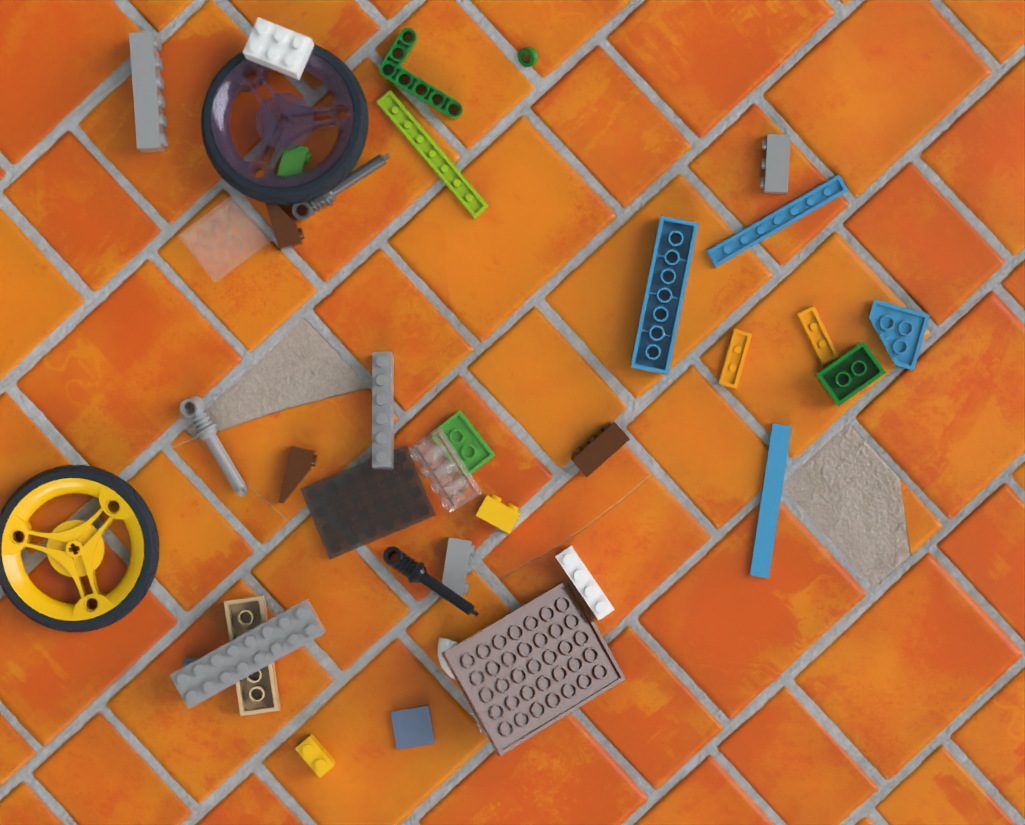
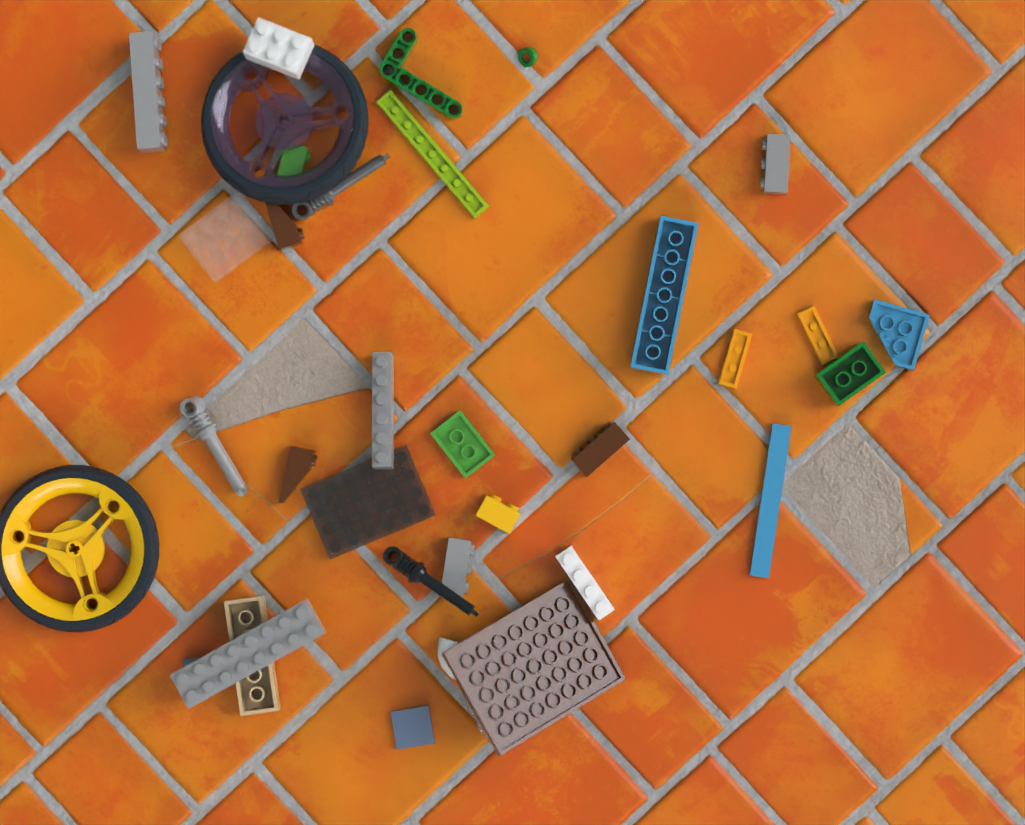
(315, 755): yellow brick -> none
(445, 470): clear slope -> none
(777, 221): dark azure tile -> none

